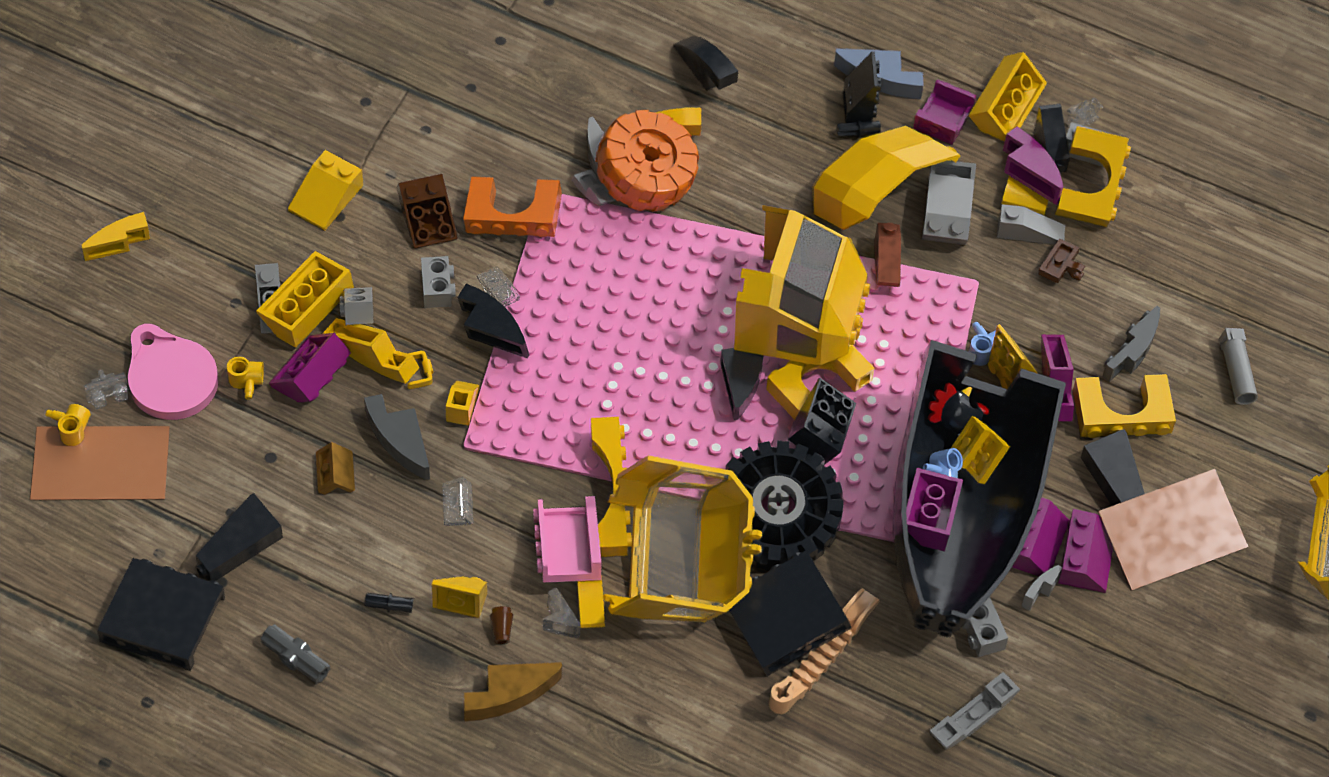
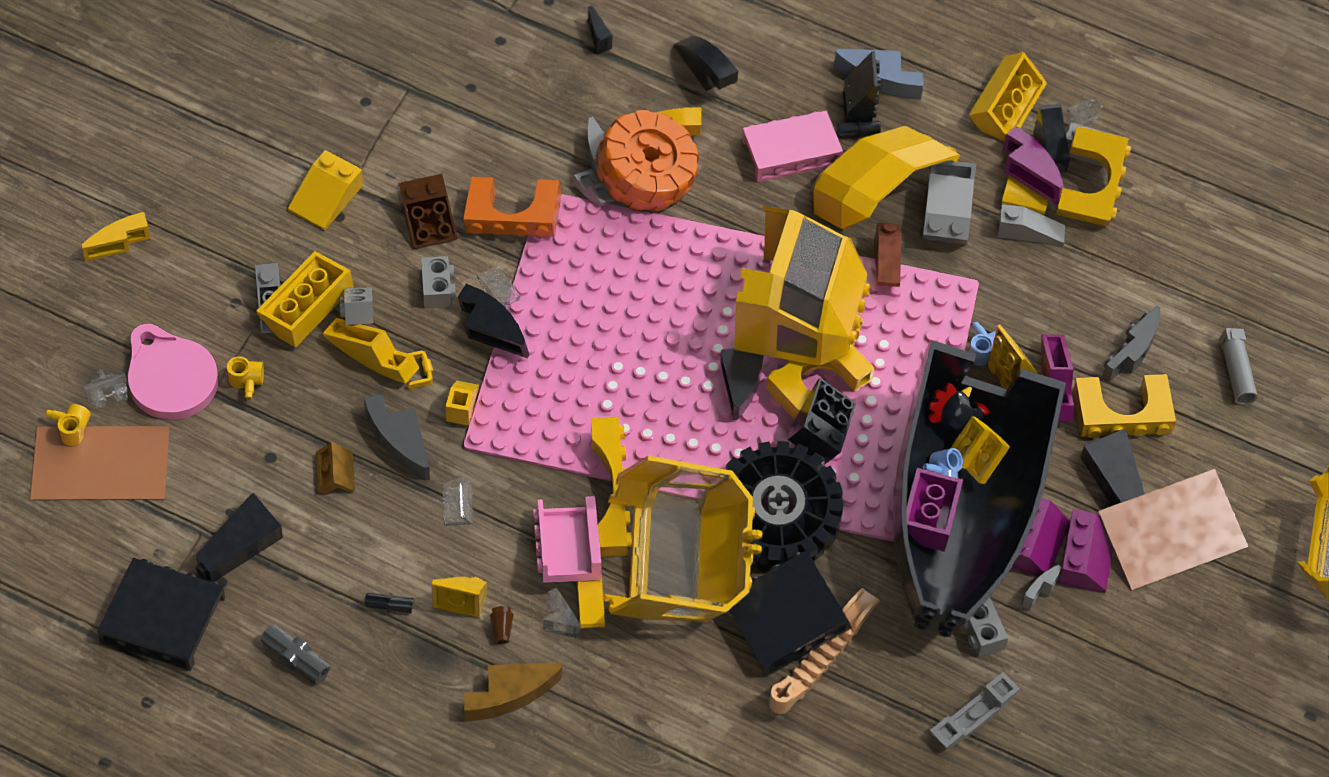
(311, 367): magenta slope -> none
(600, 33): none -> black slope
(792, 145): none -> bright pink panel
(945, 112): magenta panel -> none
(1062, 260): reddish brown plate -> none

